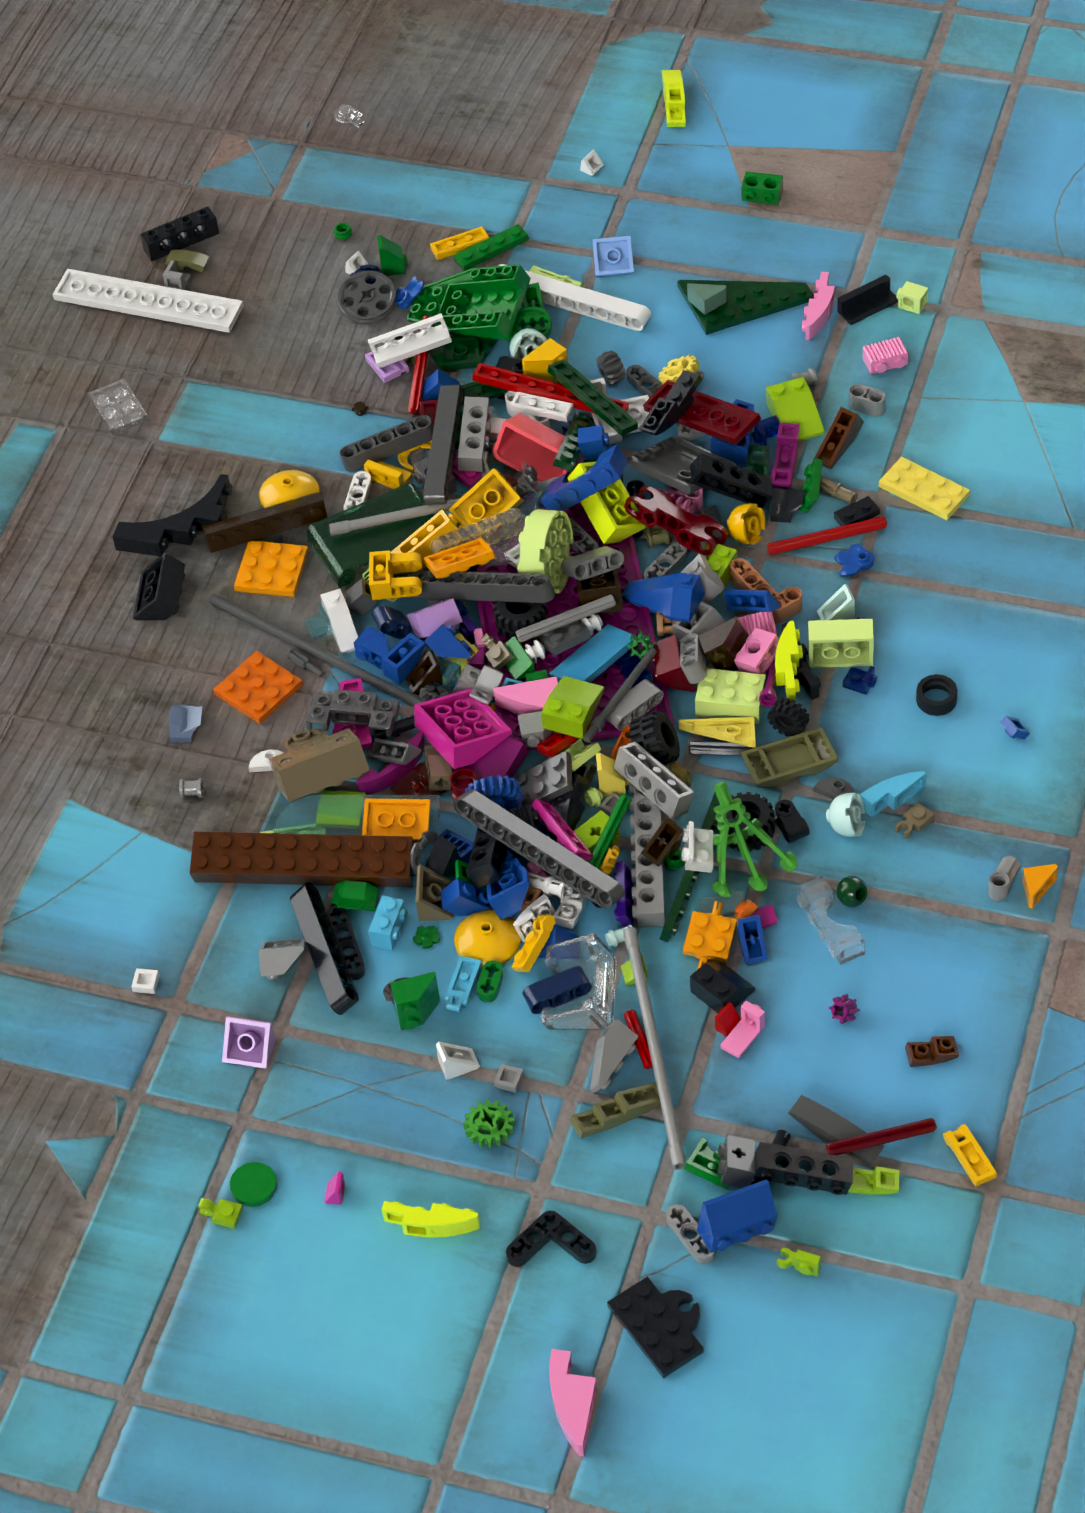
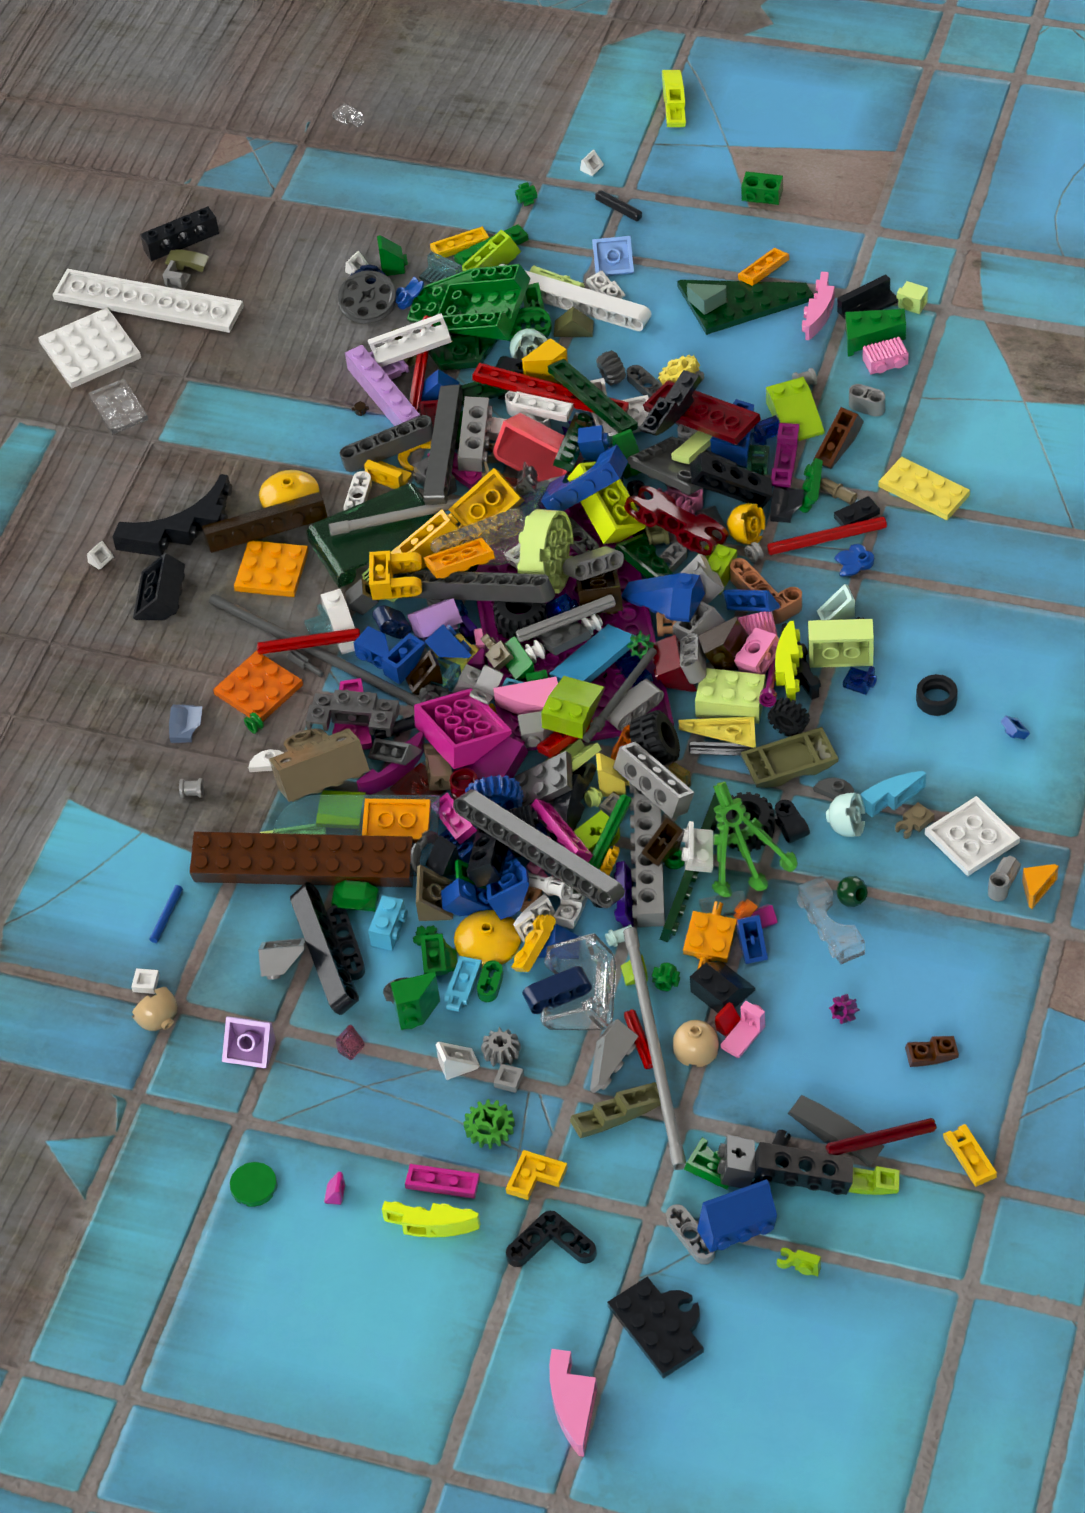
(89, 347): none -> white plate
(99, 555): none -> white slope
(157, 1011): none -> tan cylinder
(166, 914): none -> blue bar
(223, 1214): lime plate -> none
(253, 723): none -> green bush
(308, 641): none -> red axle
(342, 231): green plate -> none
(349, 1043): none -> clear pink slope
(379, 386): none -> lavender brick
(437, 955): none -> green slope
(439, 268): none -> clear light blue panel
(442, 1181): none -> dark pink plate
(457, 825): none -> dark pink plate
(496, 251): none -> lime slope
(500, 1047): none -> light grey gear
(526, 194): none -> green gear
(534, 1168): none -> yellow plate
(560, 605): none -> clear blue bracket
(573, 324): none -> olive slope
(600, 283): none -> white slope
(618, 205): none -> black axle
(628, 446): none -> green slope
(643, 557): none -> dark green wing
(665, 977): none -> green gear
(692, 448): none -> yellowish green tile
(695, 1043): none -> tan cylinder
(754, 552): none -> light grey bush
(763, 266): none -> light orange tile
(873, 326): none -> green wedge
(972, 836): none -> white plate

